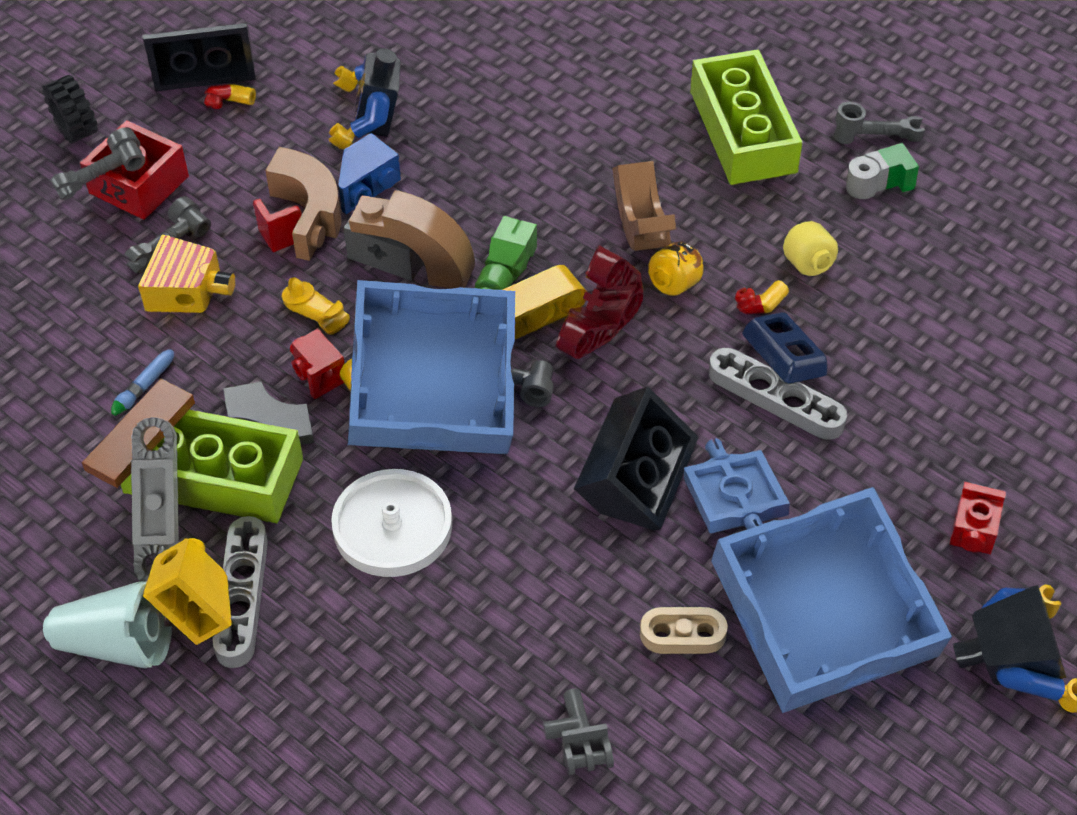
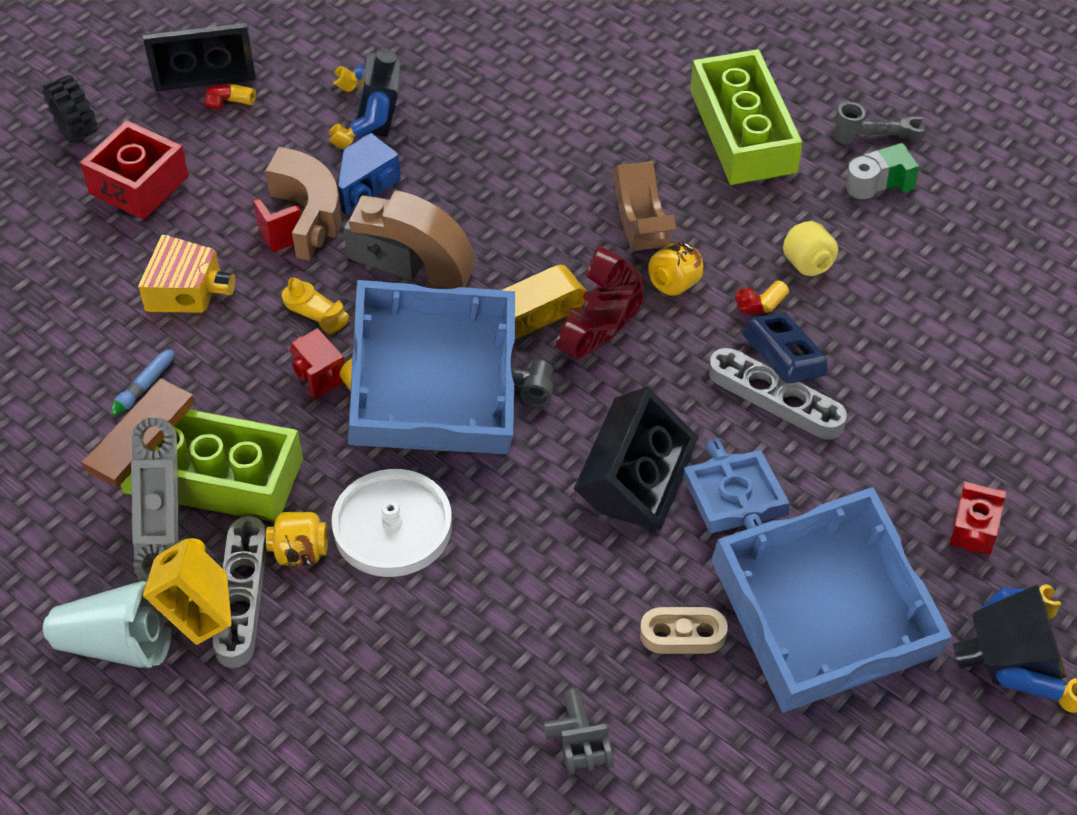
(124, 151): dark grey brick -> none
(187, 219): dark grey brick -> none
(254, 404): tile -> none
(297, 538): none -> yellow head
(508, 254): bright green piece -> none

